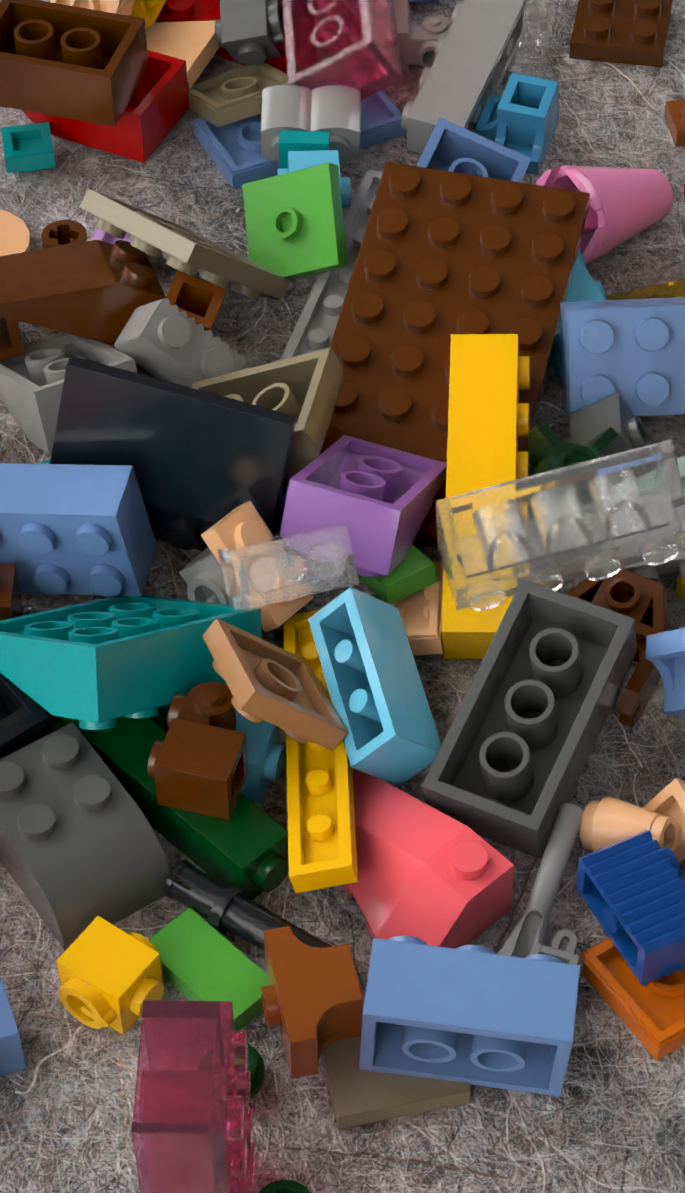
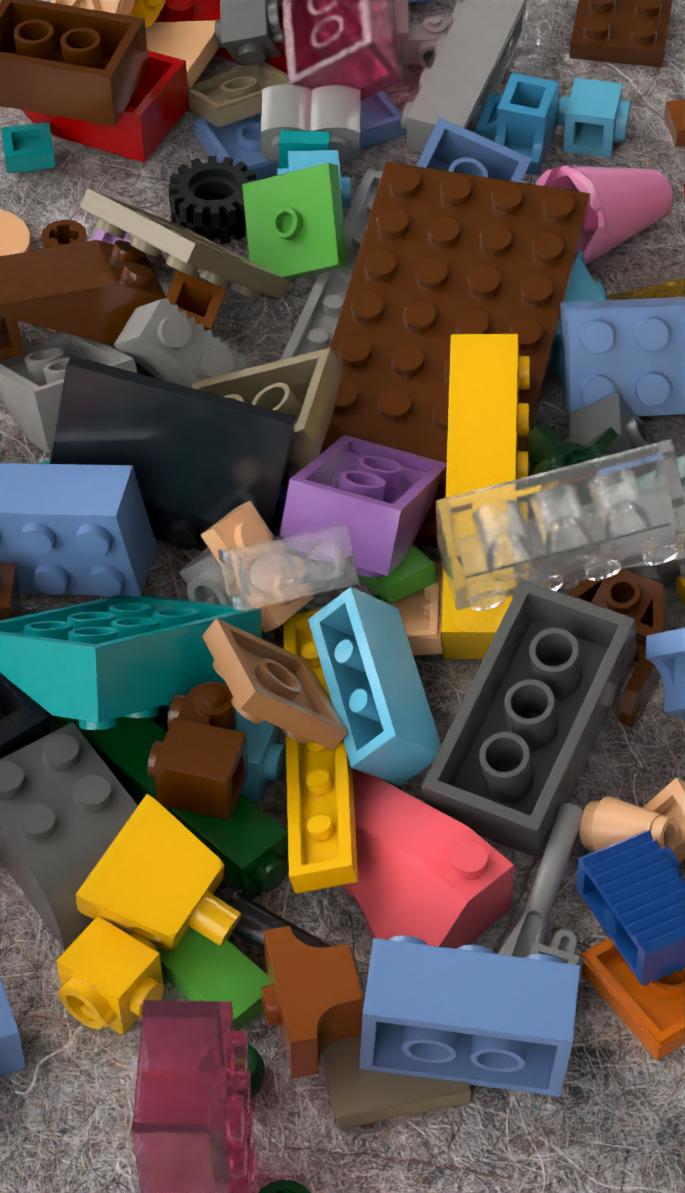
(158, 882): none -> yellow torso
(196, 186): none -> black tyre
(594, 117): none -> medium azure brick

